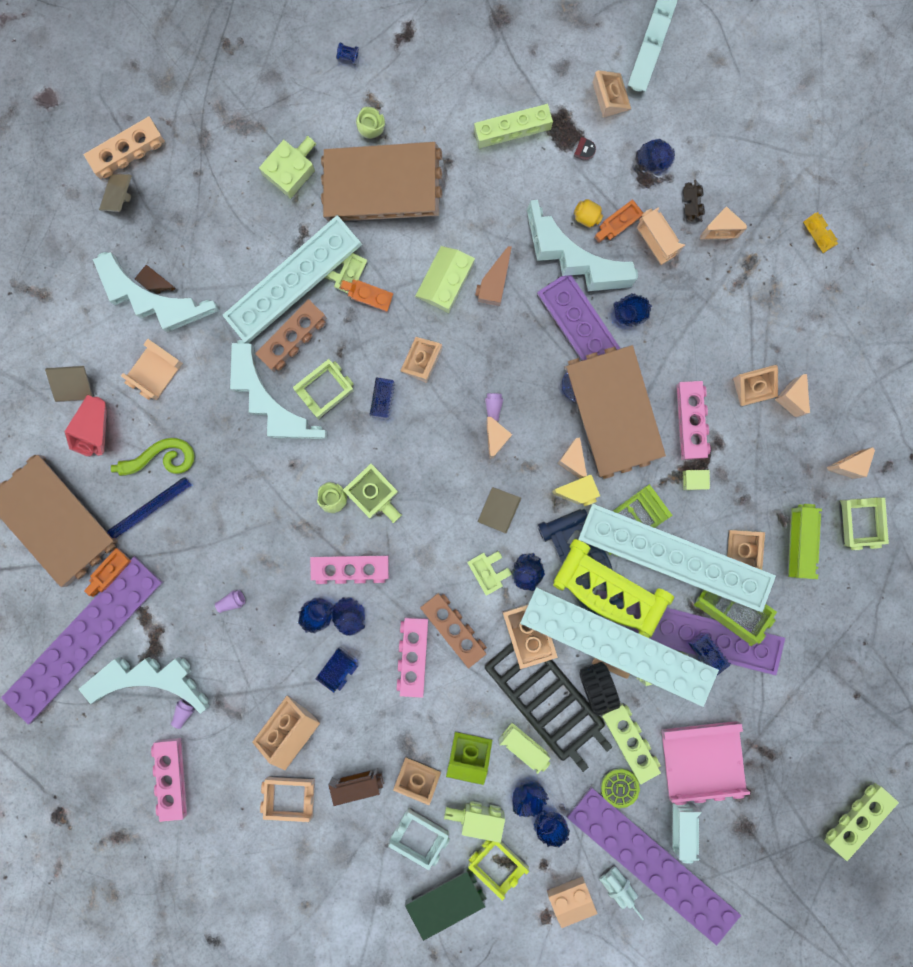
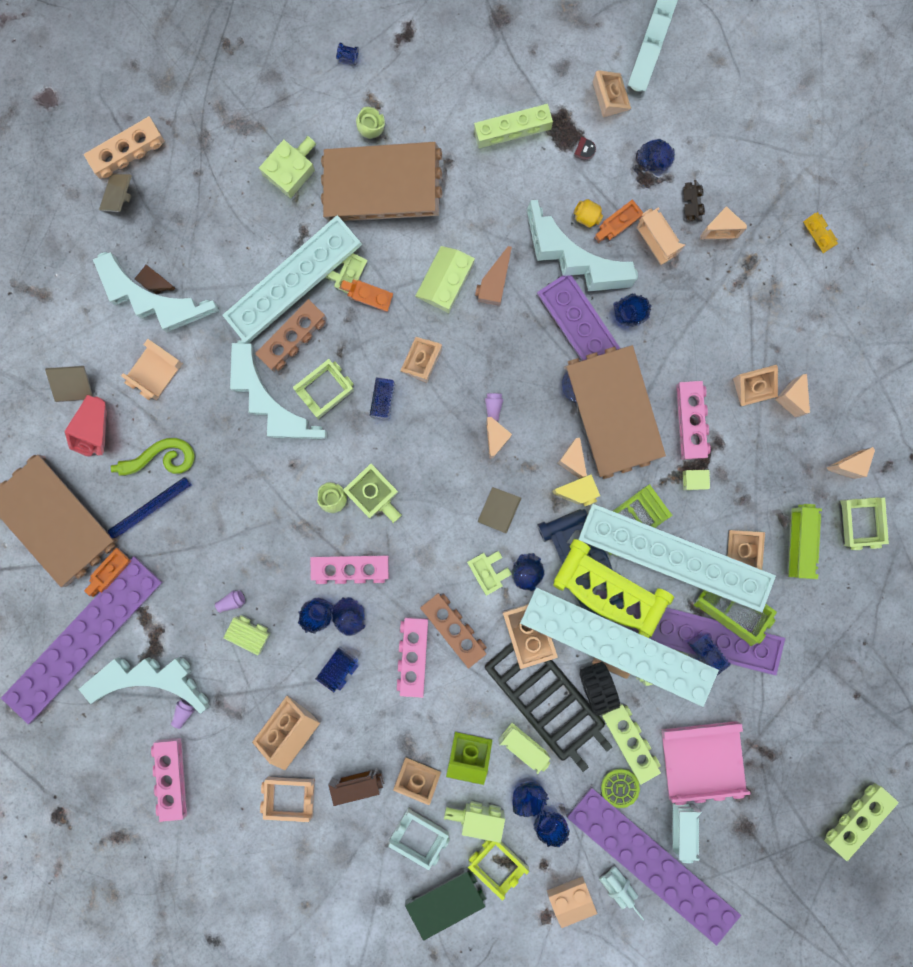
(247, 635): none -> yellowish green brick

